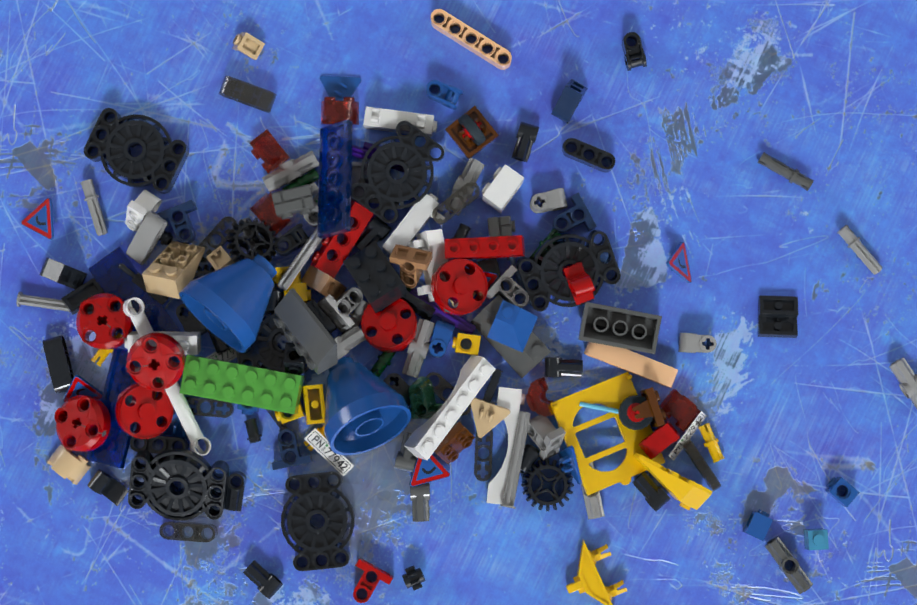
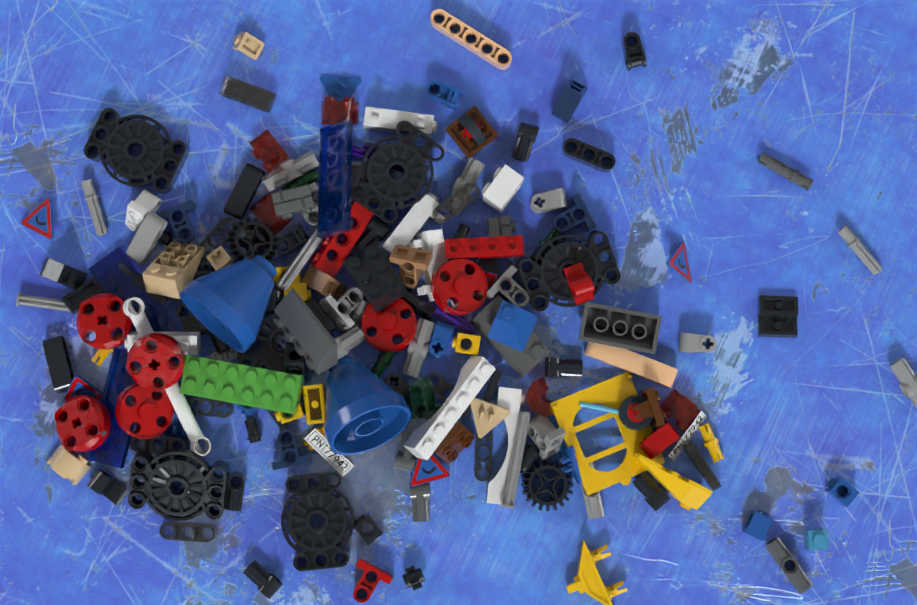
(244, 191): none -> black beam
(368, 538): none -> black brick

